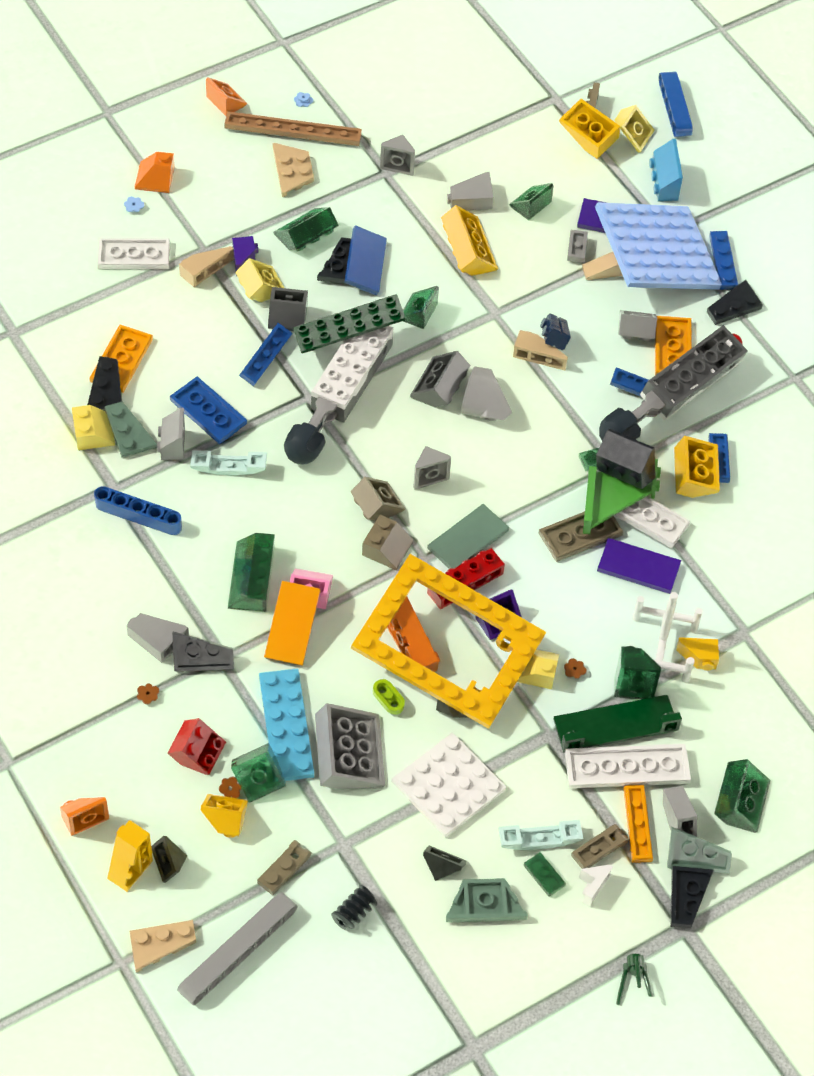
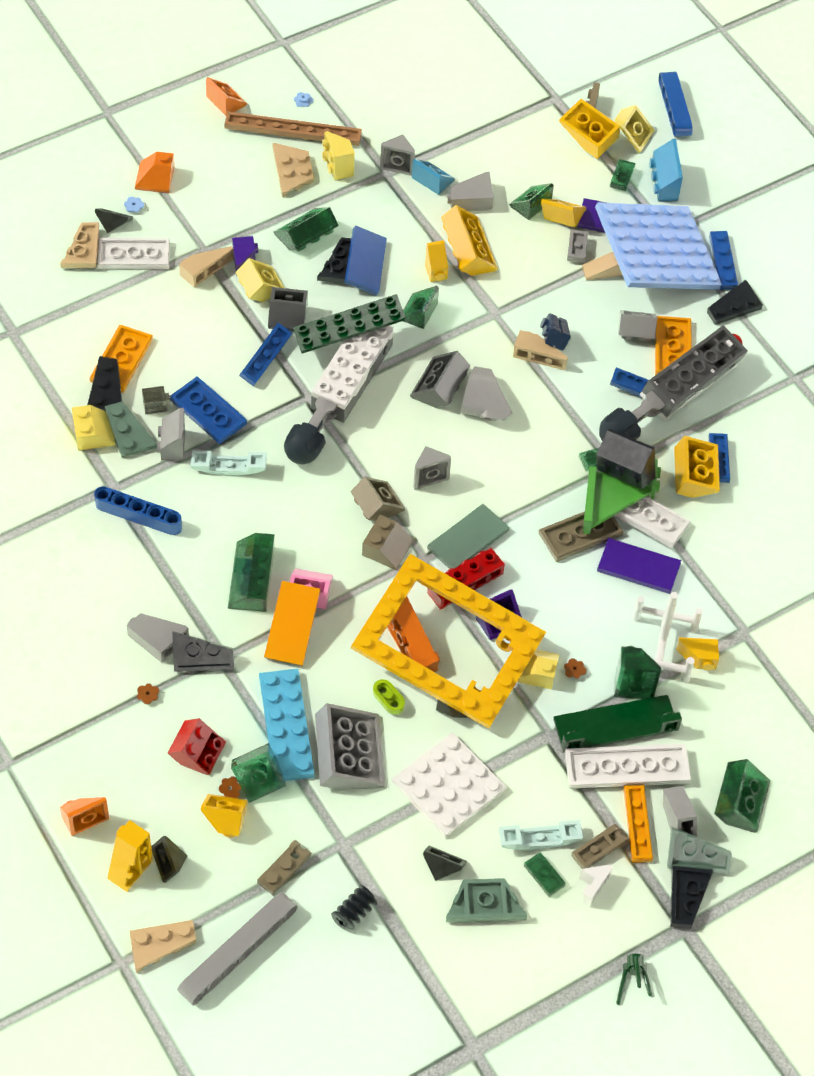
(84, 248): none -> tan wing
(111, 220): none -> pearl dark grey slope
(155, 399): none -> clear smoke brick
(339, 156): none -> light yellow slope
(431, 176): none -> dark azure slope
(436, 261): none -> yellow slope
(562, 211): none -> yellow slope
(622, 175): none -> clear green plate

